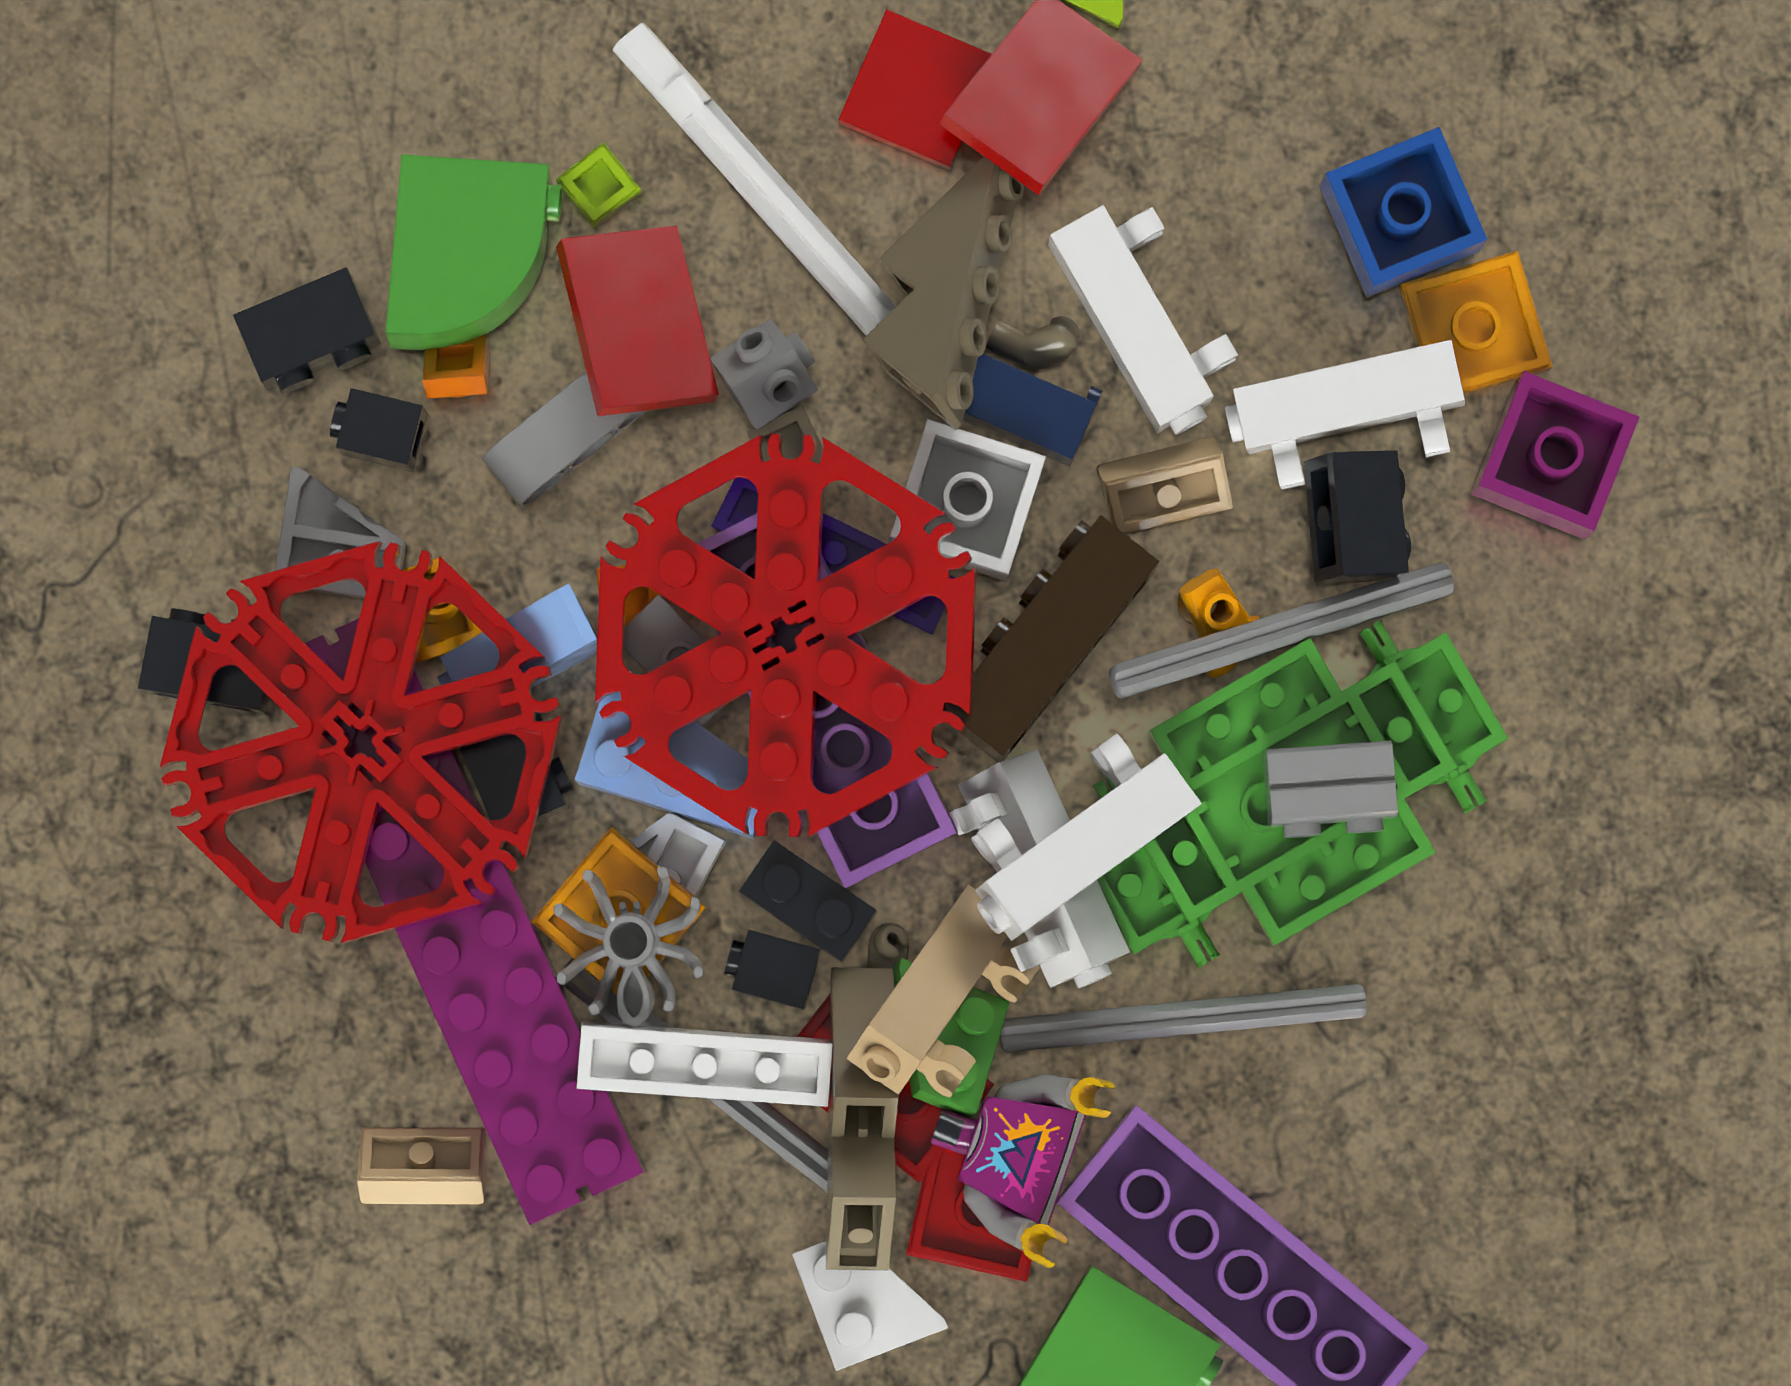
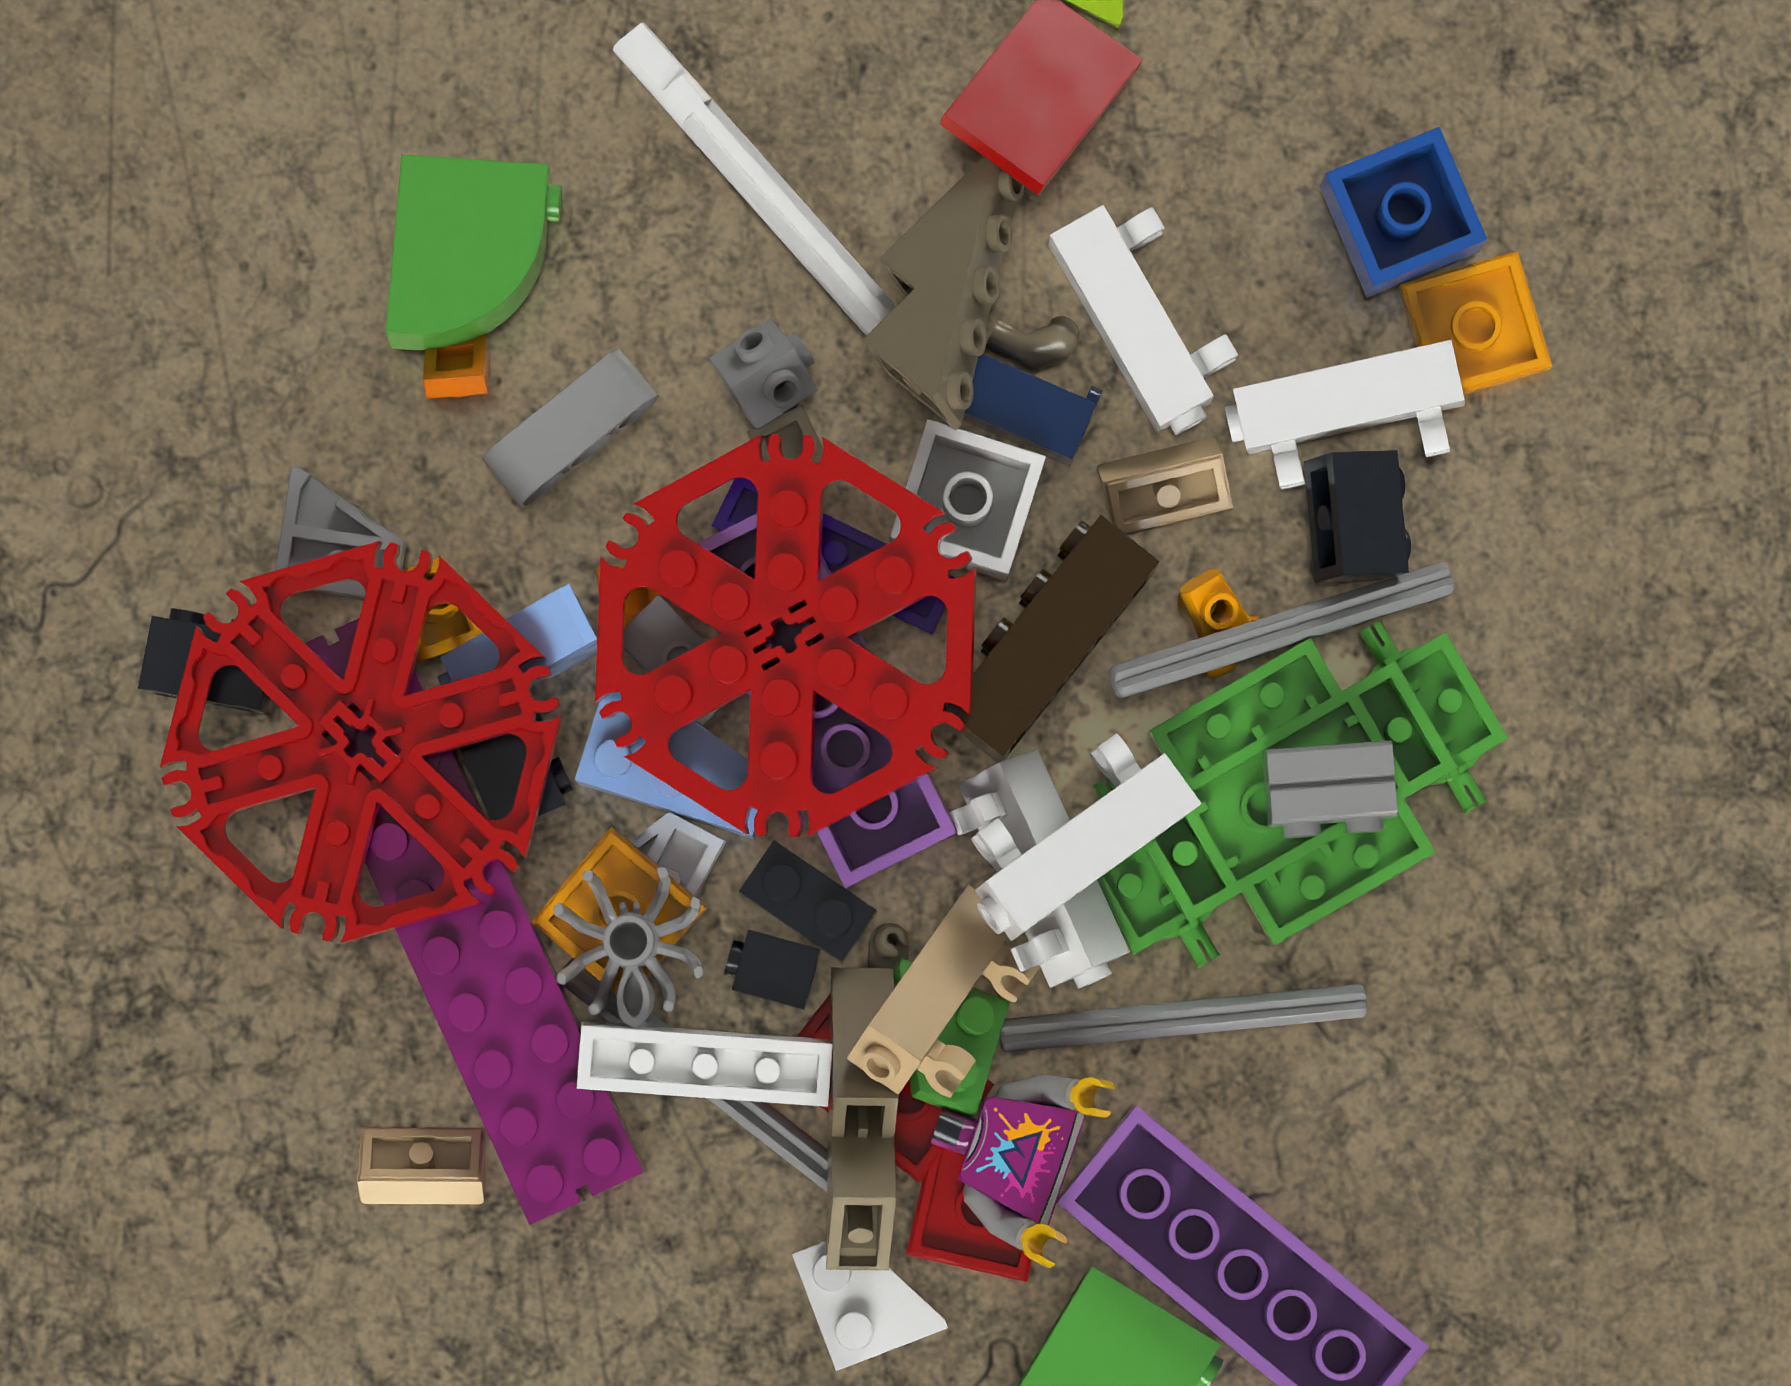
(308, 331): black brick -> none
(379, 429): black brick -> none
(599, 186): lime tile -> none
(637, 320): red tile -> none
(908, 87): red tile -> none
(1555, 455): magenta brick -> none

